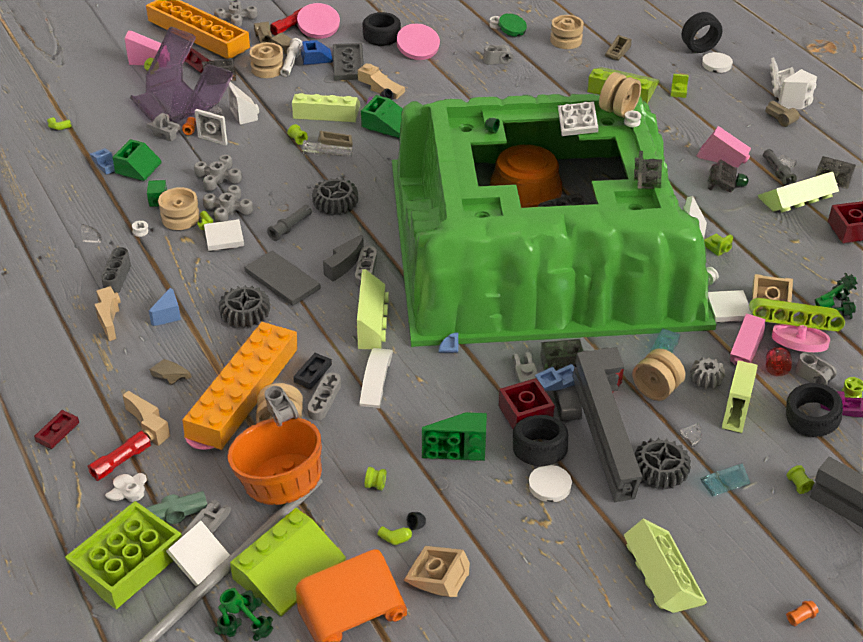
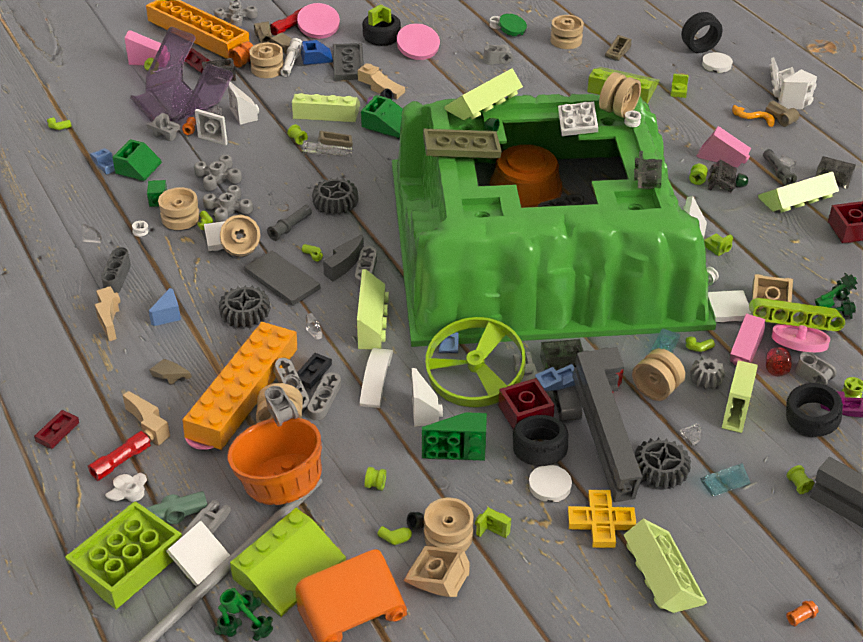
(239, 225): none -> tan wheel
(240, 54): none -> orange wheel
(291, 375): none -> light grey beam
(313, 326): none -> clear tile
(315, 252): none -> lime arm
(379, 14): none -> lime bracket
(424, 401): none -> white slope
(448, 524): none -> tan wheel
(461, 143): none -> olive plate
(475, 361): none -> lime piece
(485, 95): none -> yellowish green slope
(493, 521): none -> lime bracket
(601, 518): none -> yellow plate
(696, 170): none -> lime wheel
(699, 346): none -> lime arm
(738, 111): none -> light orange animal

